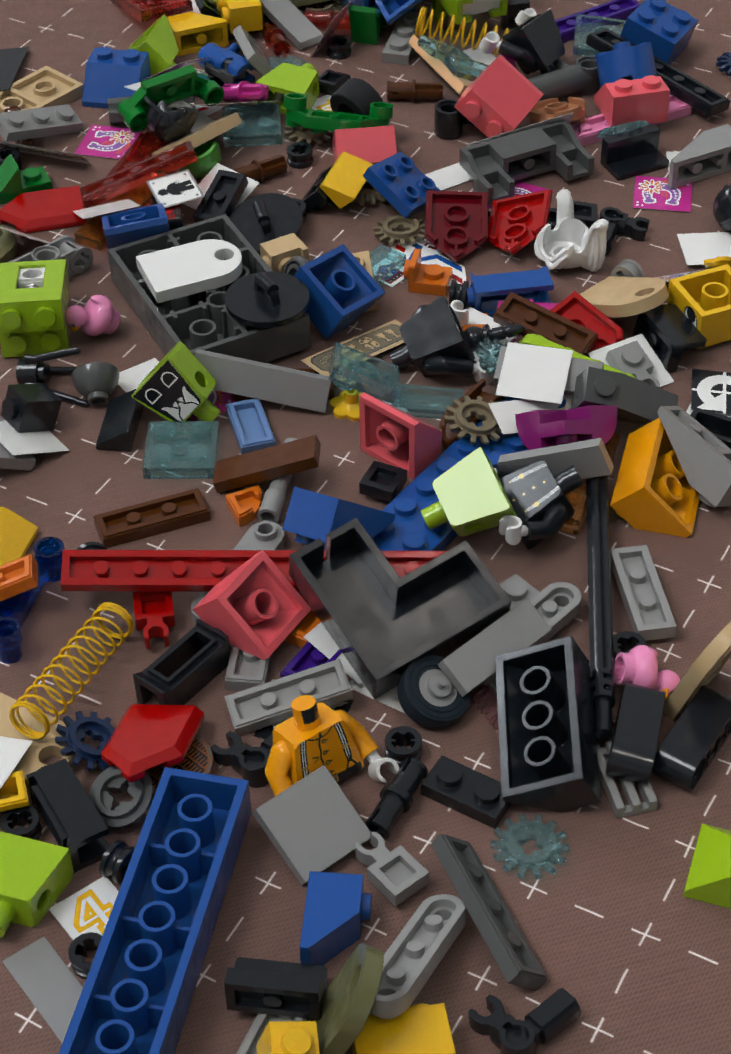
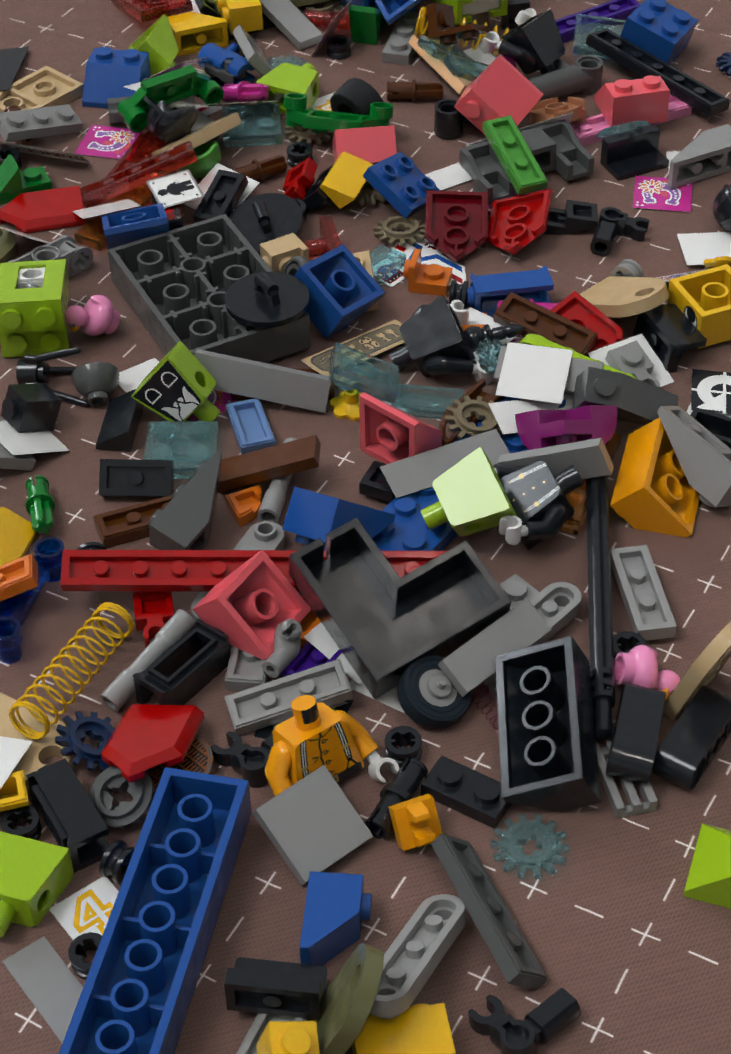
(40, 504): none -> green axle
(123, 685): none -> light grey piece
(136, 478): none -> black plate
(189, 514): none -> dark grey slope
(190, 268): white tile -> none
(275, 39): clear red axle -> none
(286, 647): none -> light grey arm
(300, 179): none -> red plate
(328, 238): none -> clear red tile
(331, 81): black tile -> none
(393, 872): light grey plate -> none
(415, 822): none -> light orange tile
(422, 469): none -> light grey sticker
(442, 27): none -> reddish brown bracket
(514, 155): none -> bright green tile
(571, 241): white hair -> none
(625, 62): blue brick -> none

